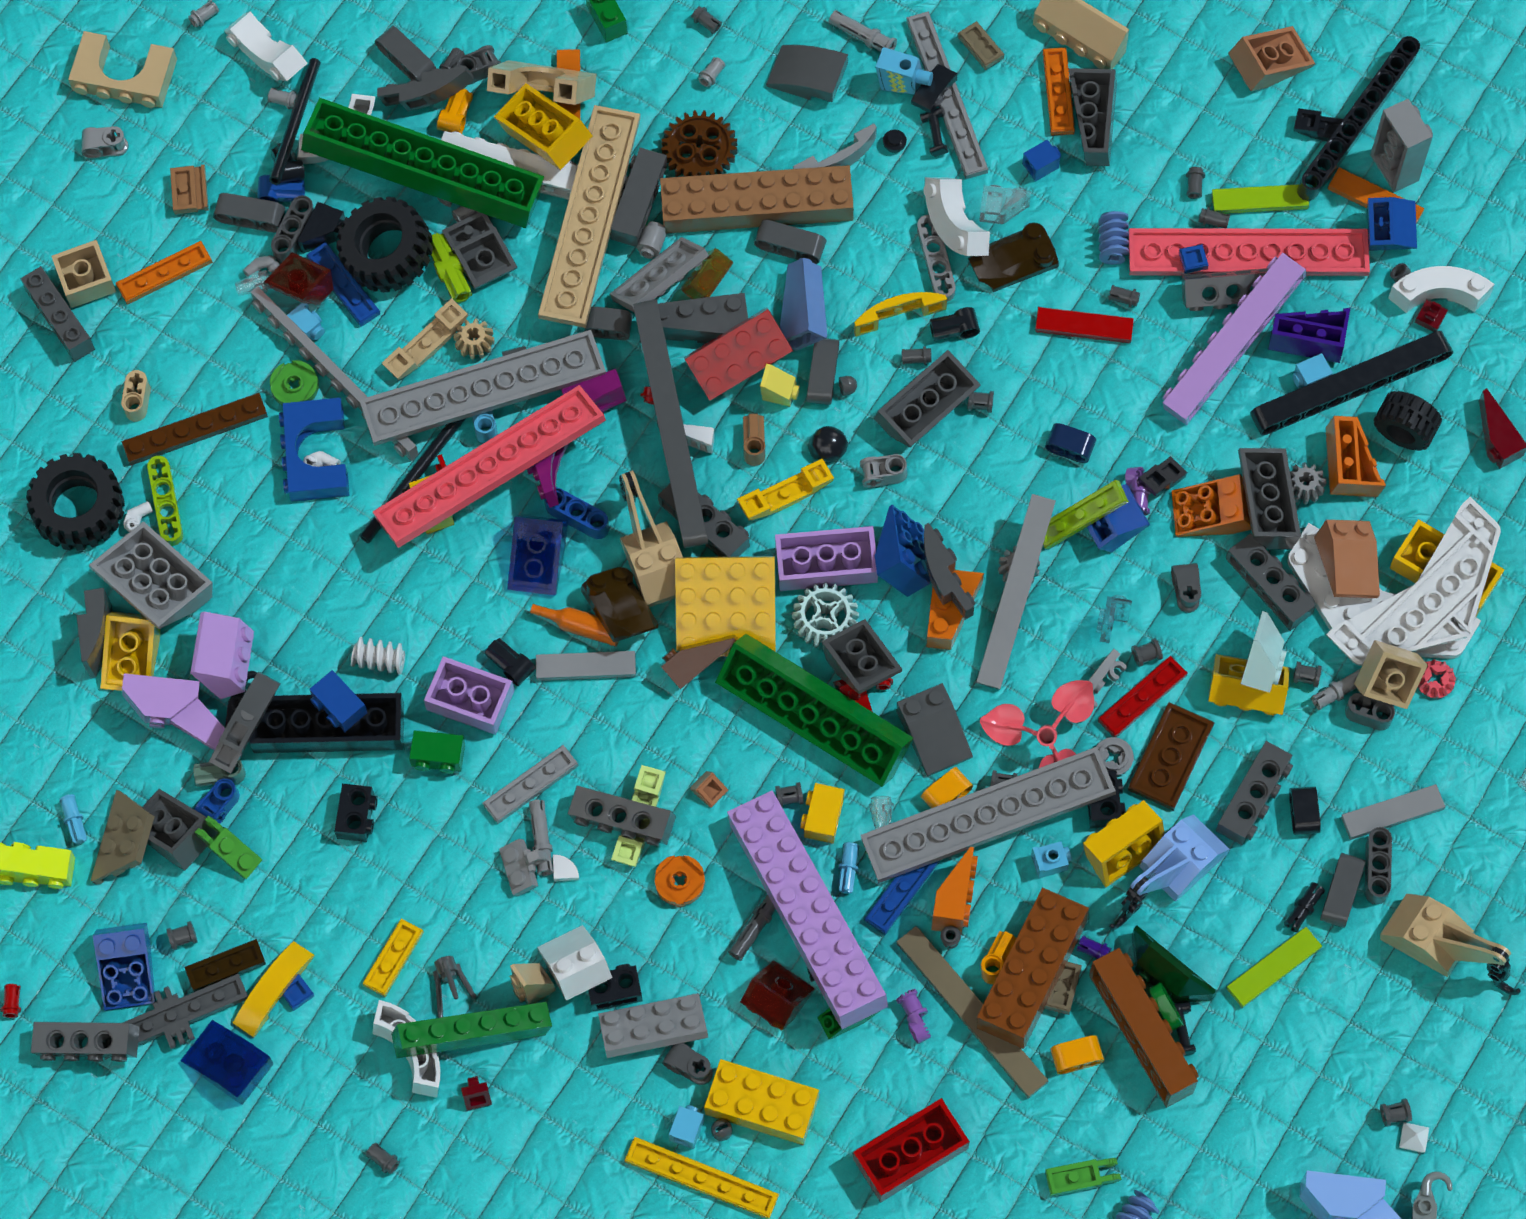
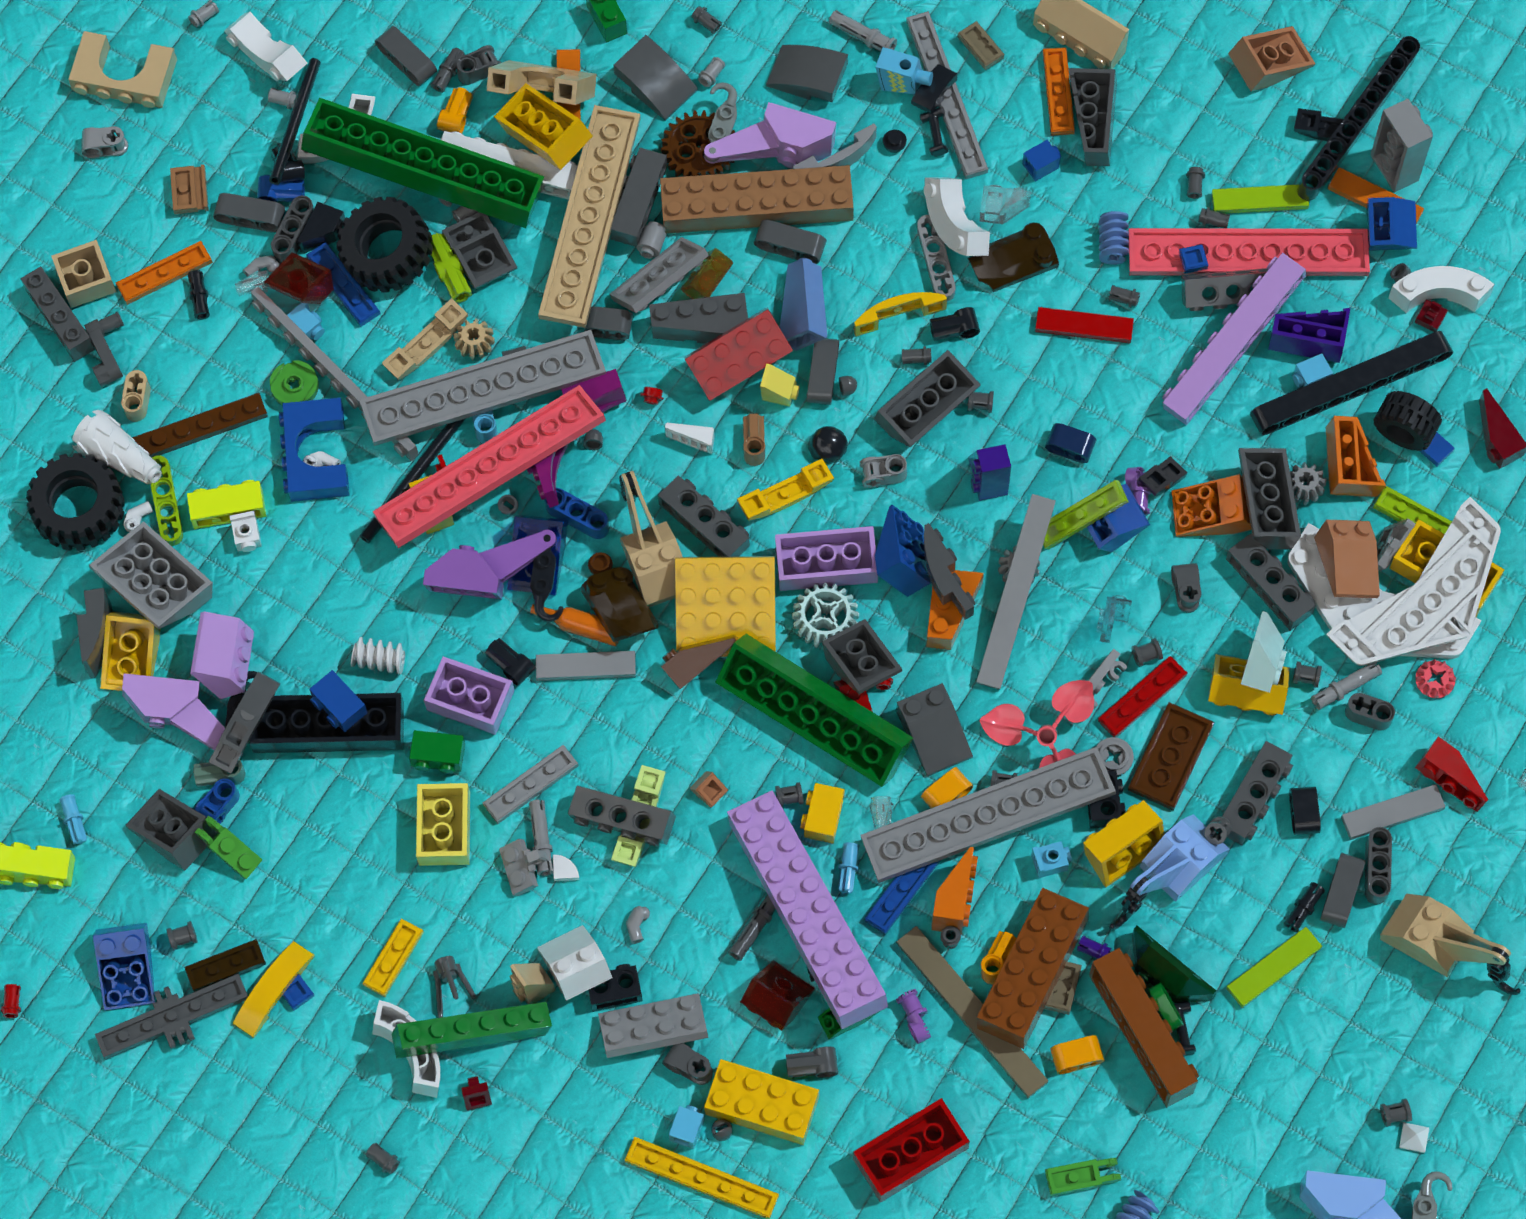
(47, 1036): dark grey brick -> none
(108, 370): none -> dark grey beam
(108, 442): none -> white cone
(123, 838): dark tan wing -> none
(198, 294): none -> black pin
(217, 505): none -> neon yellow brick
(228, 1061): clear blue slope -> none
(245, 522): none -> white brick
(349, 812): black brick -> none
(433, 88): dark grey slope -> none
(443, 824): none -> light yellow brick
(483, 573): none -> medium lavender slope
(510, 499): none -> dark grey hinge
(593, 440): none -> dark grey hinge
(600, 562): none -> reddish brown plate
(634, 921): none -> light grey arm
(654, 77): none -> dark grey slope
(670, 424): dark grey beam -> none
(681, 894): orange plate -> none
(782, 134): none -> lavender slope
(819, 1062): none -> dark grey piece
(990, 472): none -> dark purple wedge
(1219, 837): none -> dark grey bush
(1390, 674): tan brick -> none
(1391, 540): none -> light grey wing
(1401, 507): none -> lime tile
(1438, 450): none -> blue tile
(1450, 771): none -> red slope

